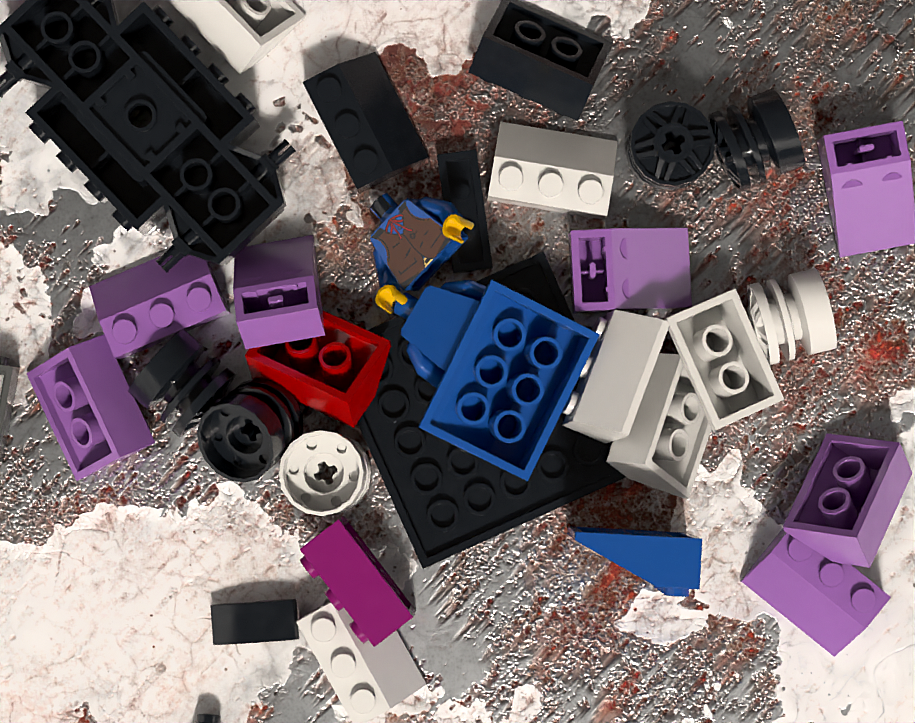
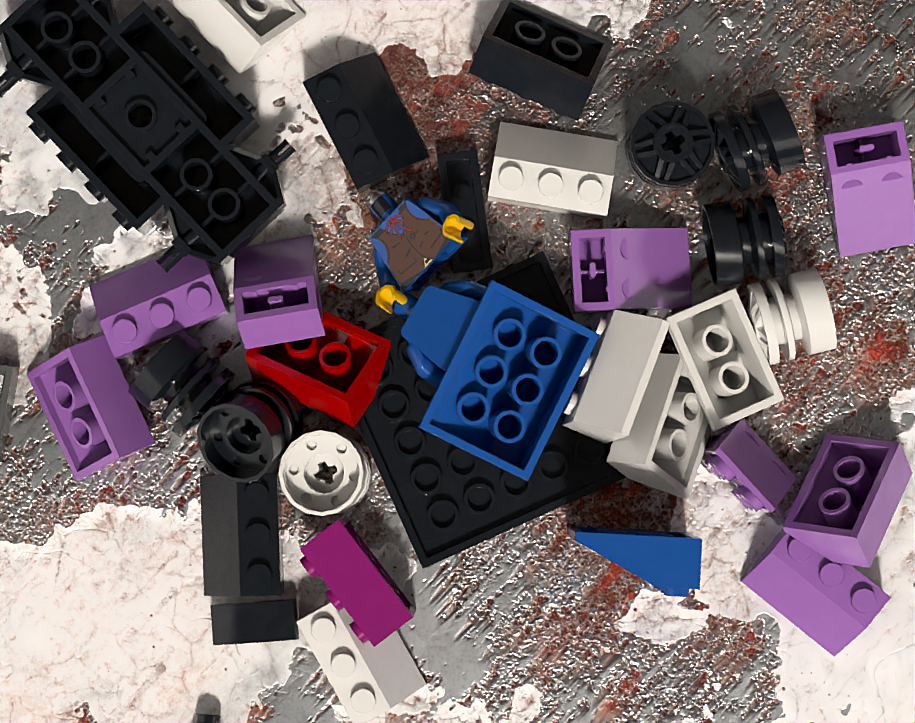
(242, 536): none -> black slope
(743, 240): none -> black wheel
(750, 466): none -> medium lavender slope

